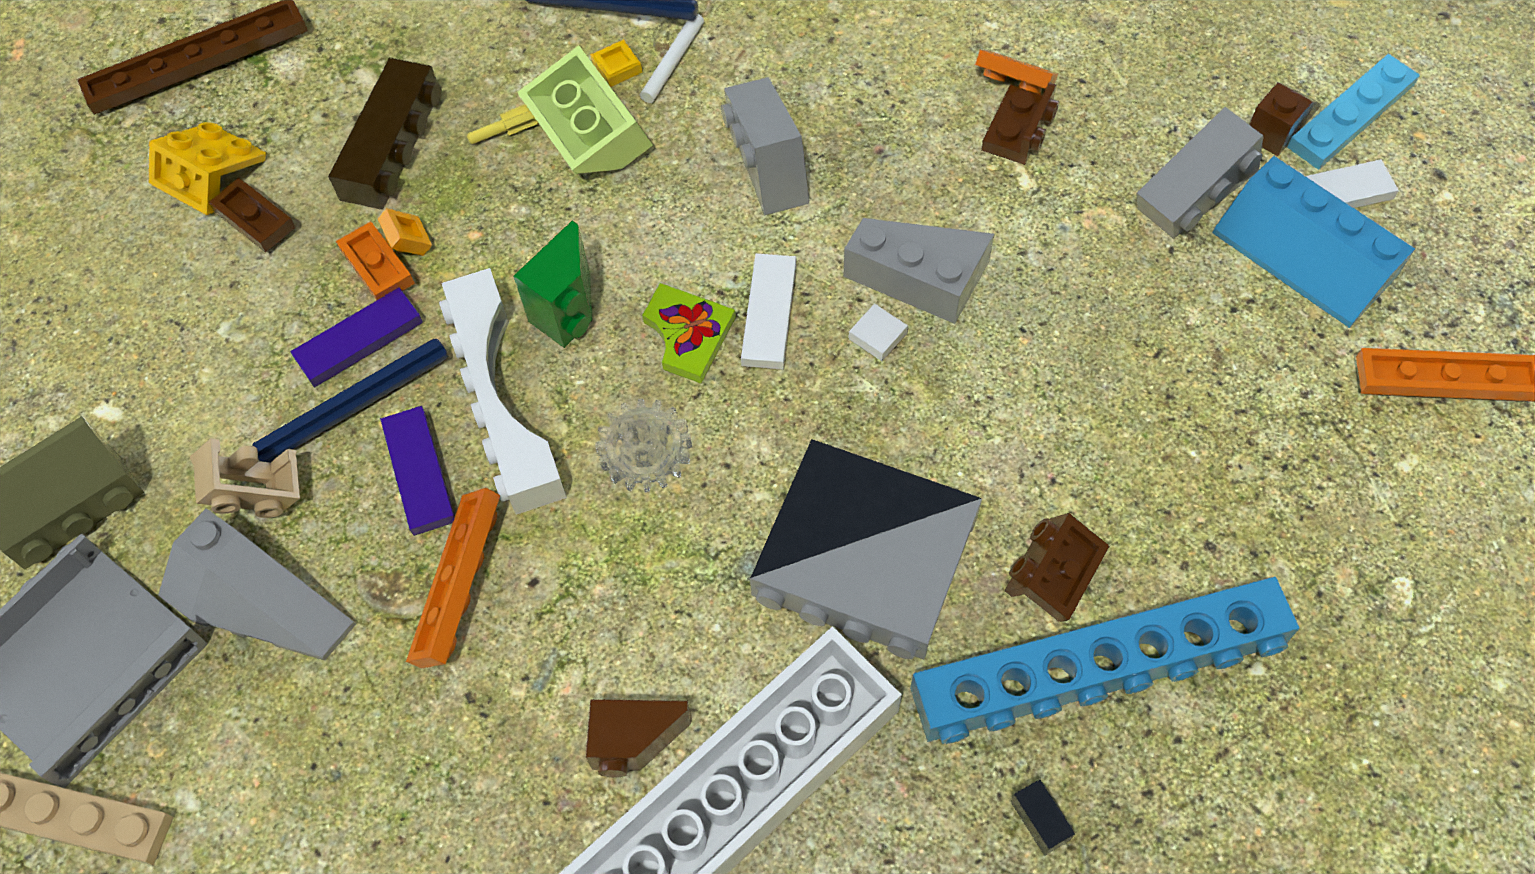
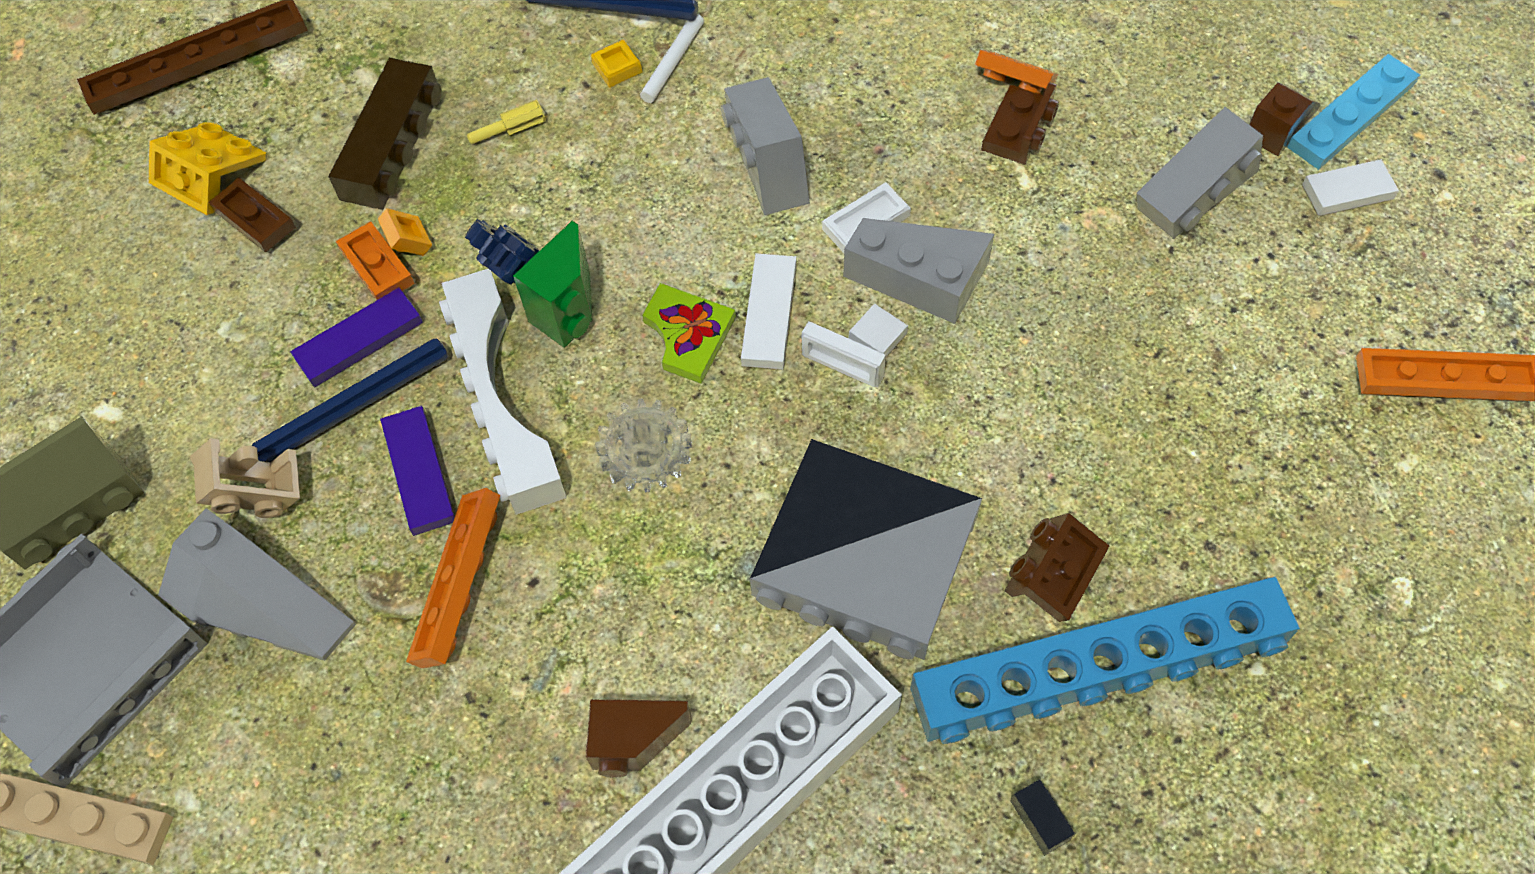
(500, 249): none -> dark blue gear
(584, 116): yellowish green slope -> none
(843, 354): none -> white tile
(878, 204): none -> white tile
(1313, 241): dark azure slope -> none

